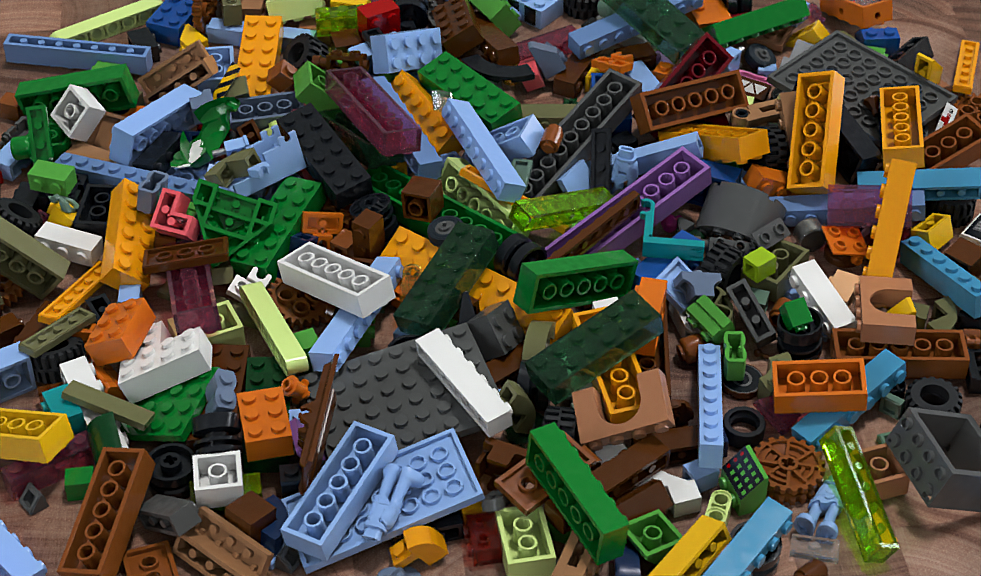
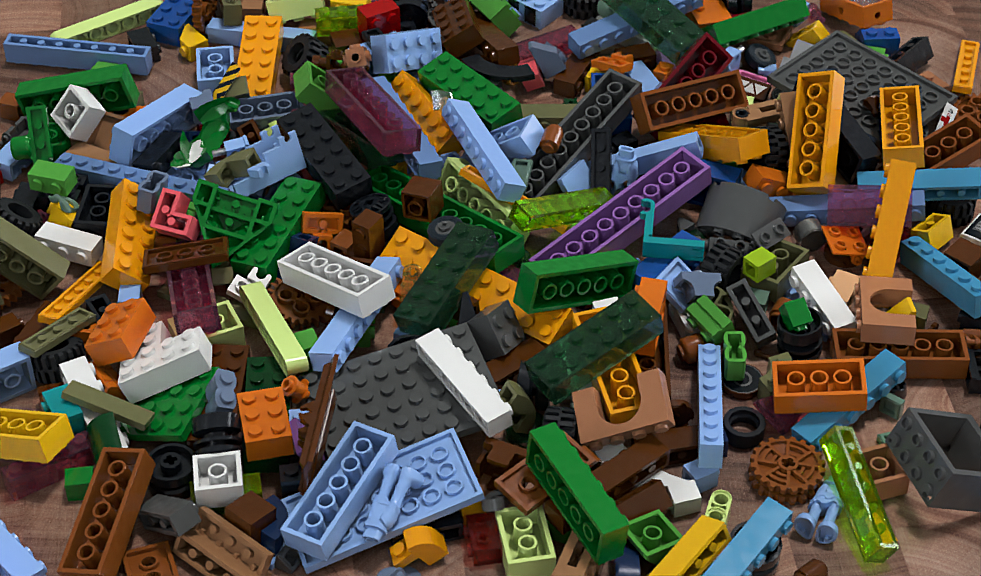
(33, 499): dark grey slope -> none
(188, 66): medium nougat brick -> none
(281, 75): dark orange brick -> none
(364, 56): none -> nougat brick
(514, 252): black wheel -> none
(537, 337): olive brick -> none
(600, 227): reddish brown plate -> none
(669, 224): dark pink rock -> none
(745, 481): slope -> none
(814, 548): clear plate -> none
(928, 68): yellow slope -> none
(933, 395): black tyre -> none
(944, 315): olive brick -> none

